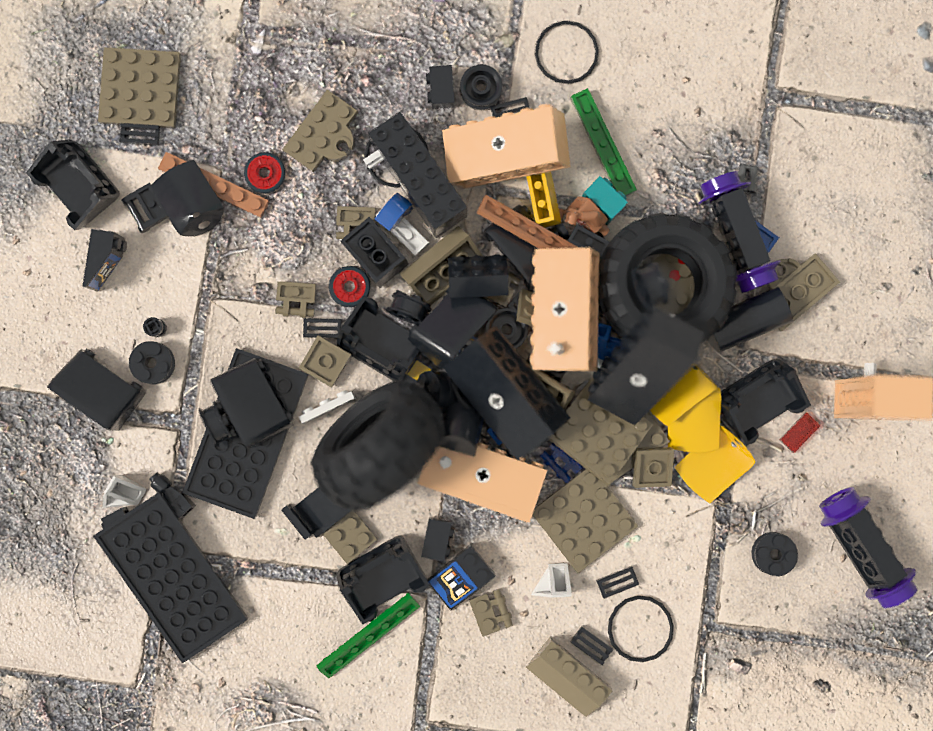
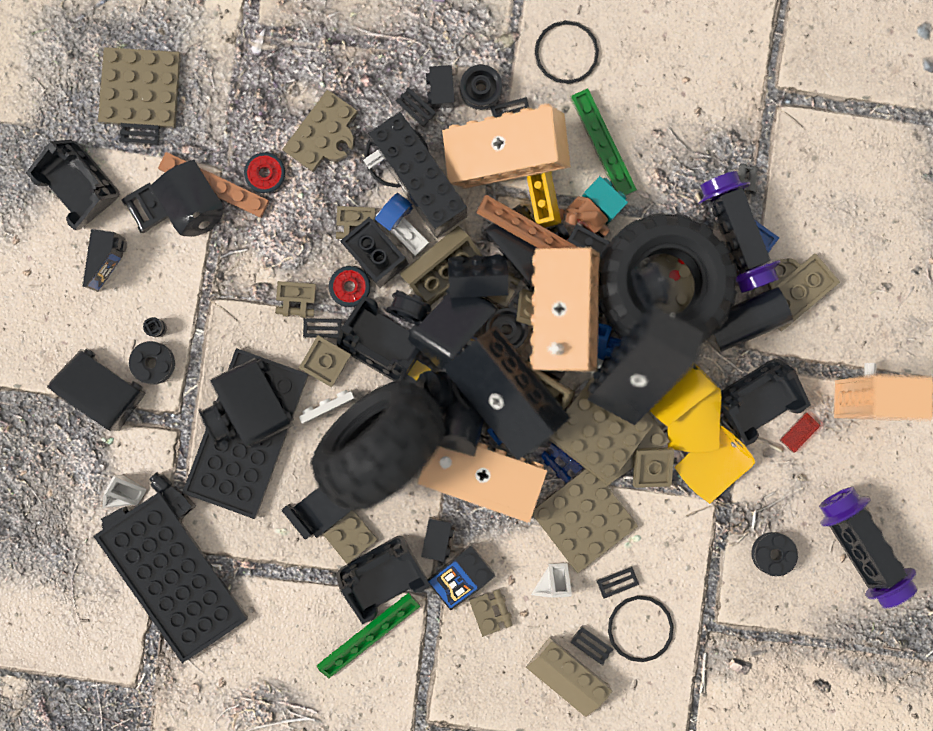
(404, 96): none -> black tile

